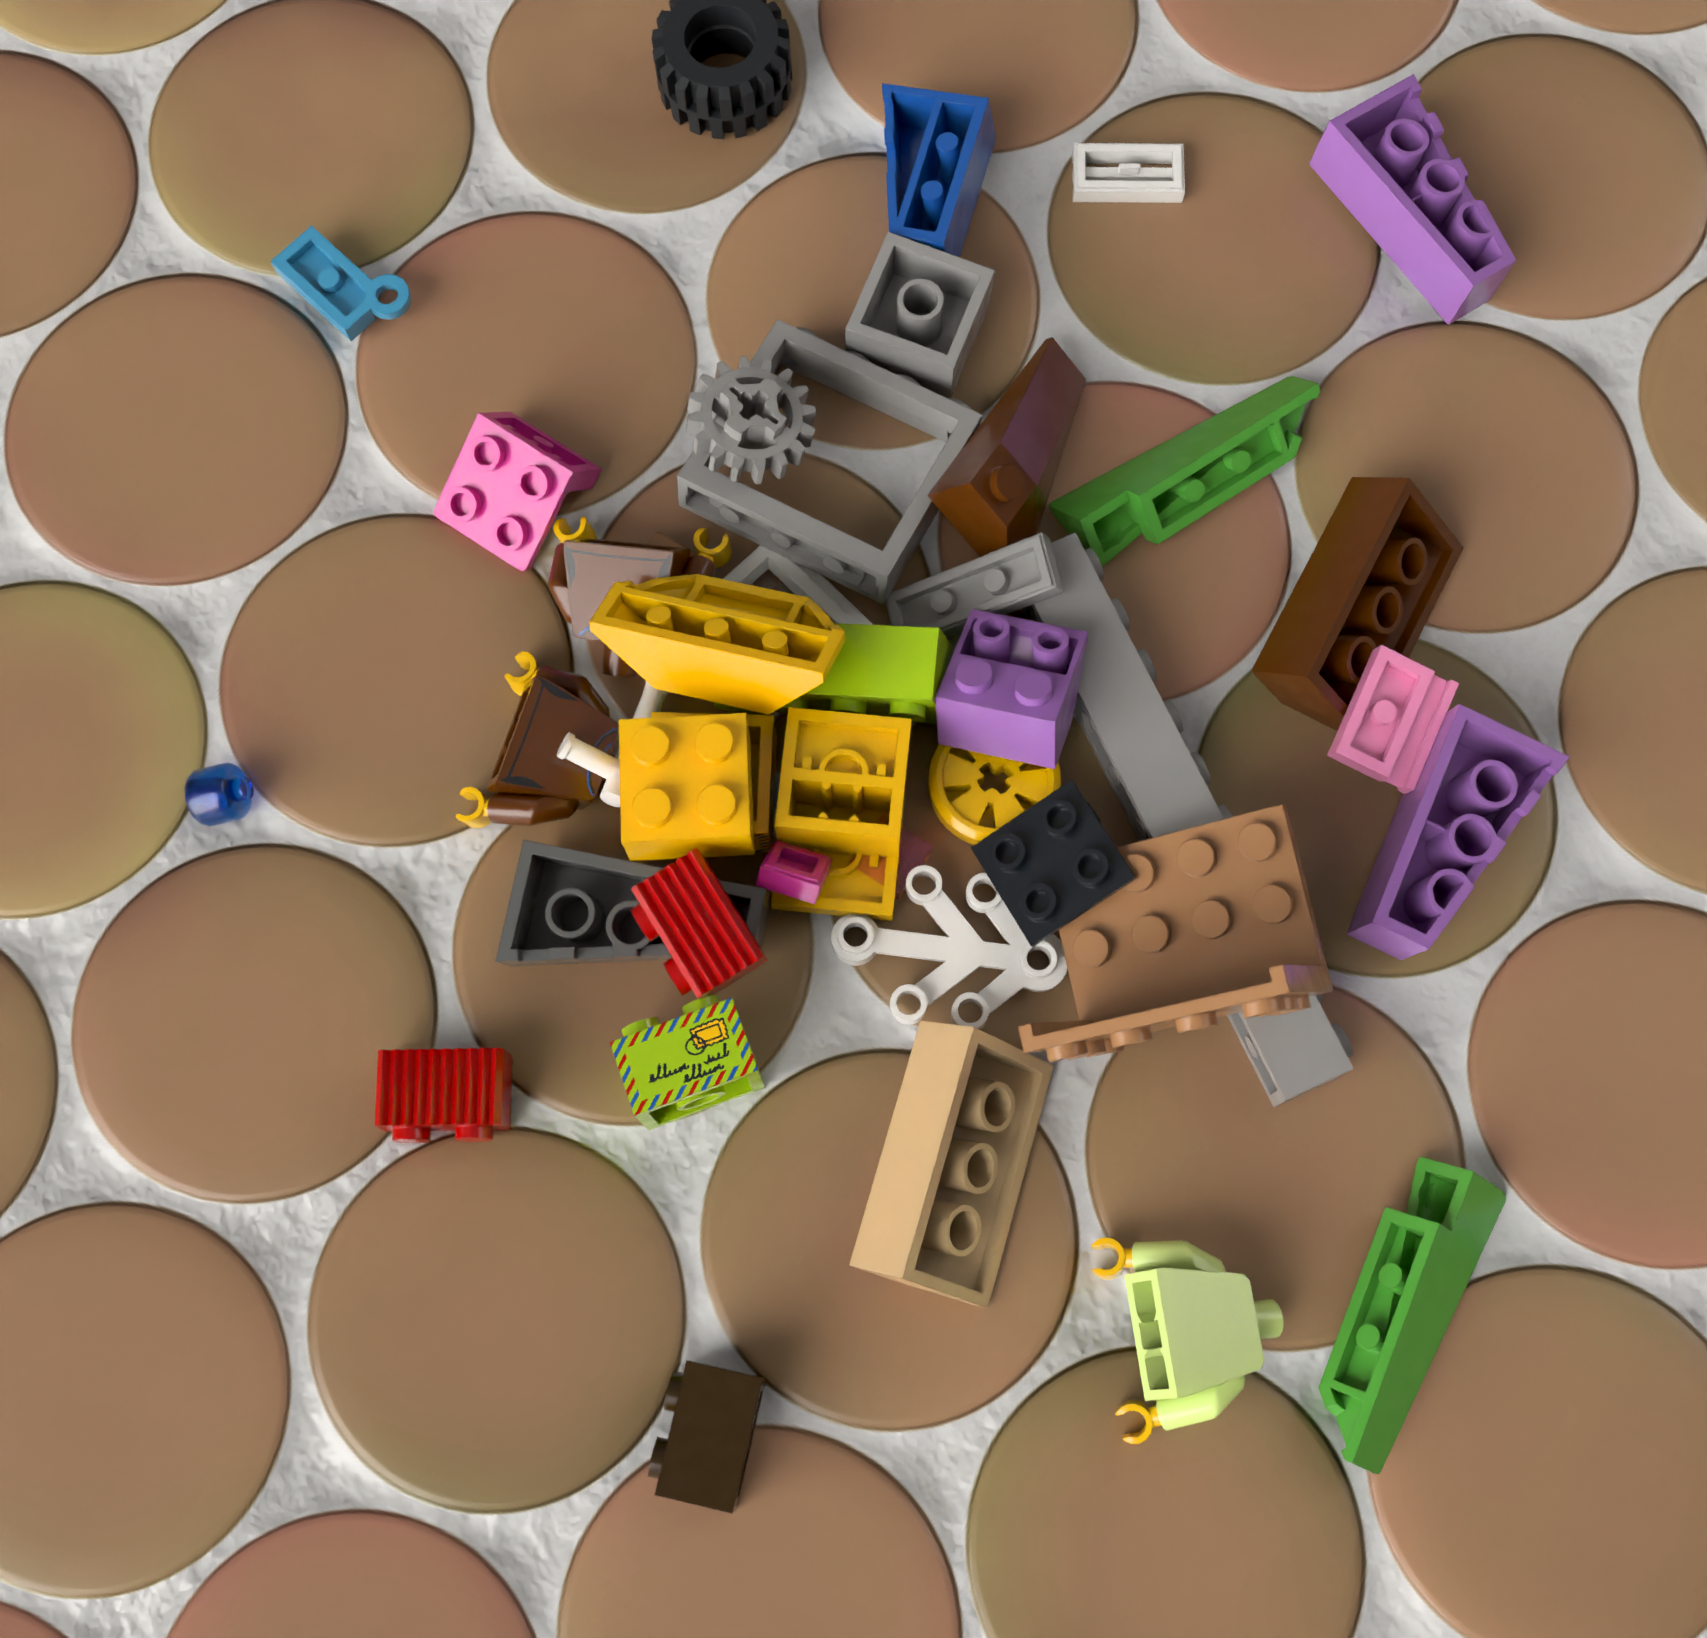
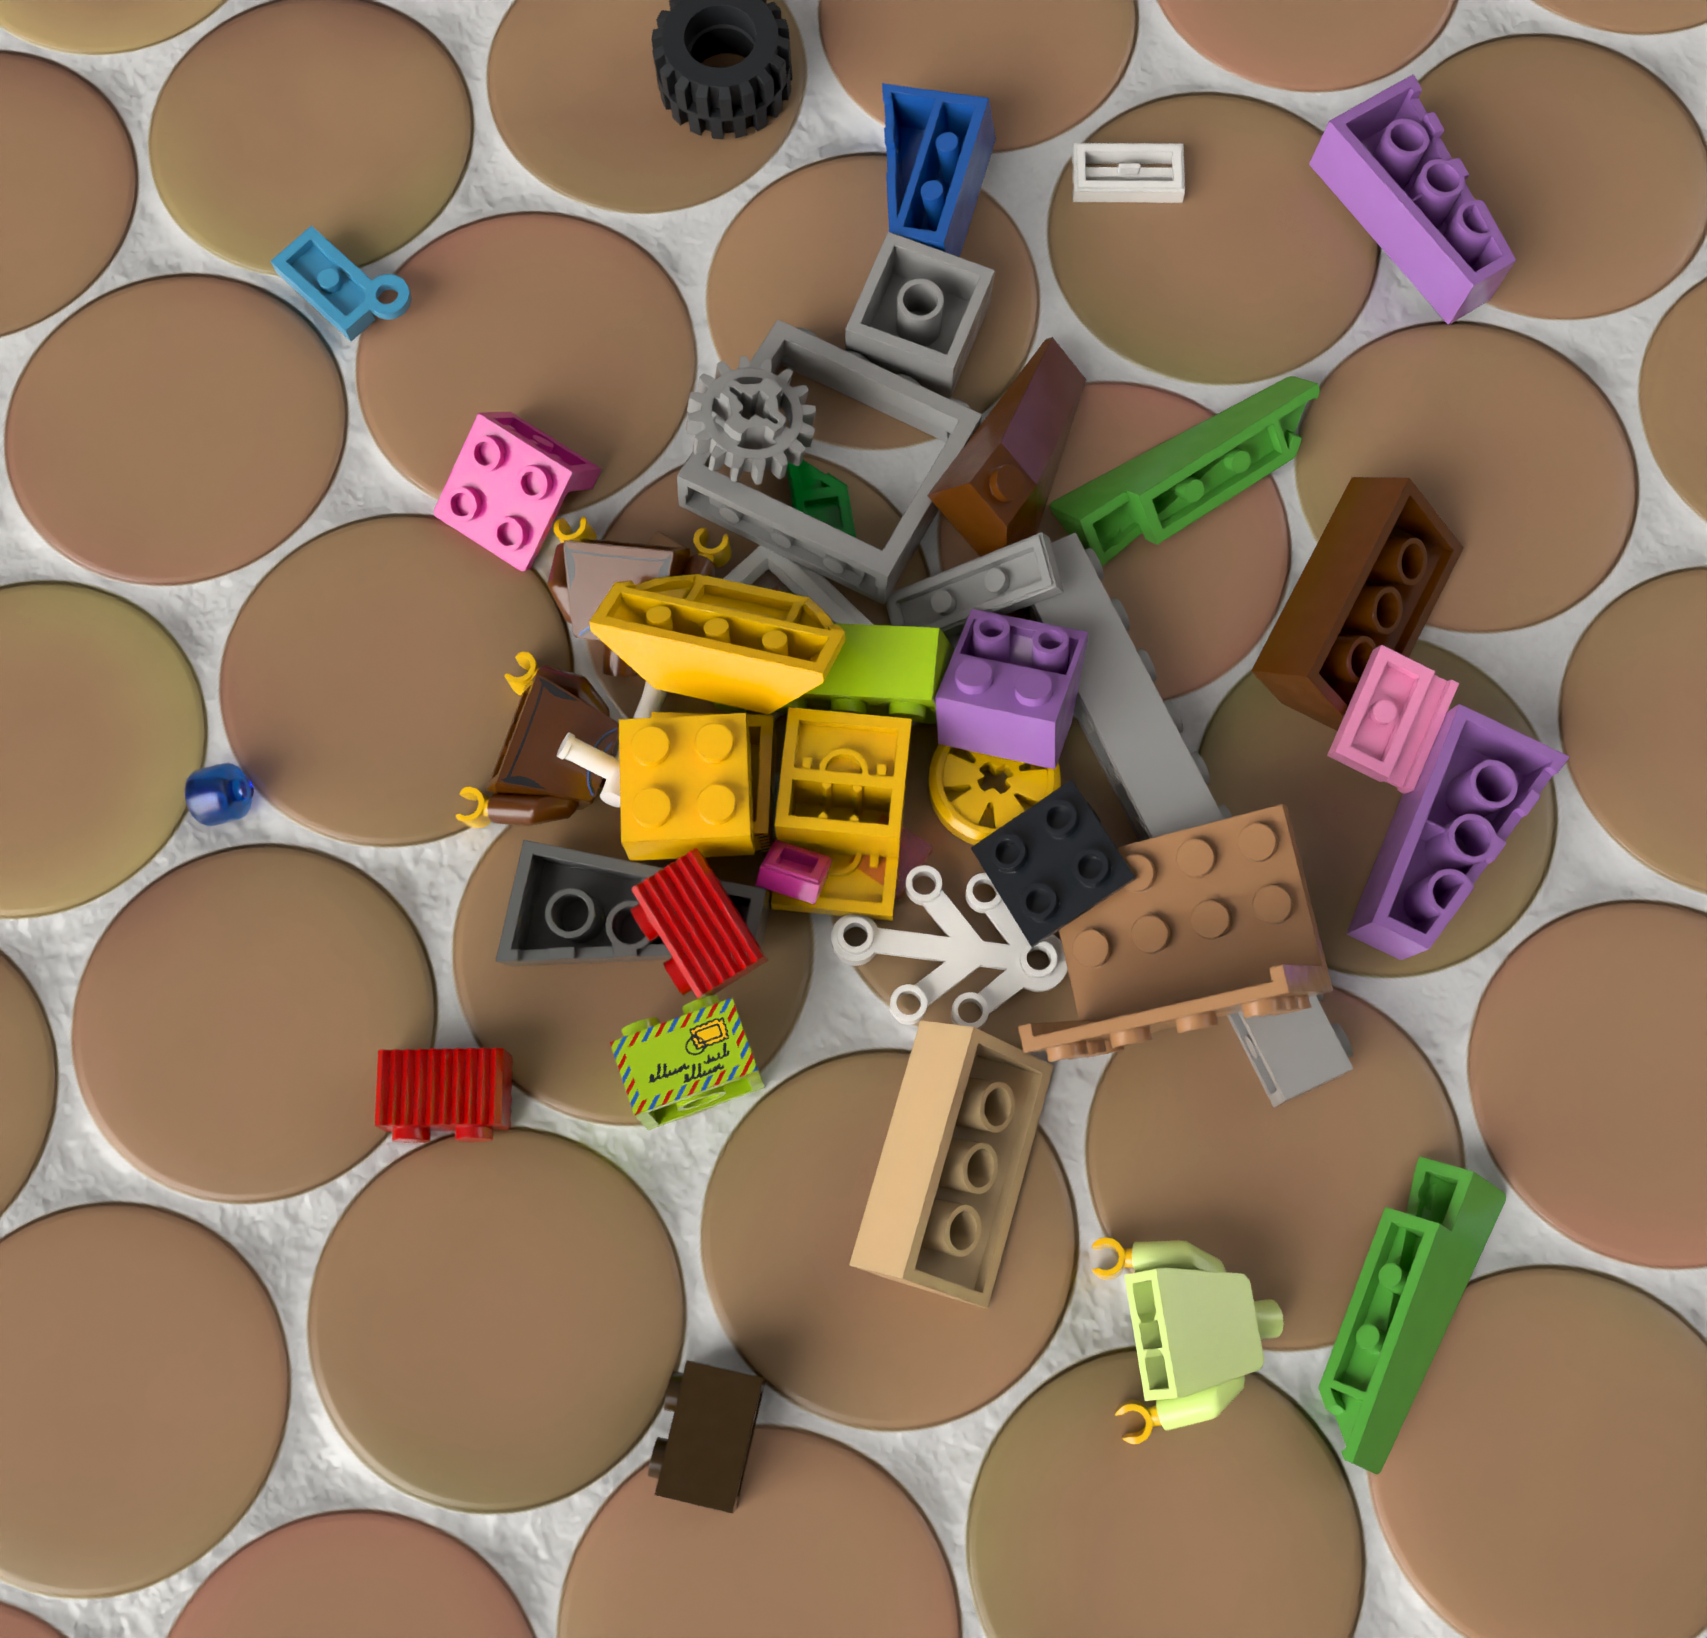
(820, 496): none -> green tile

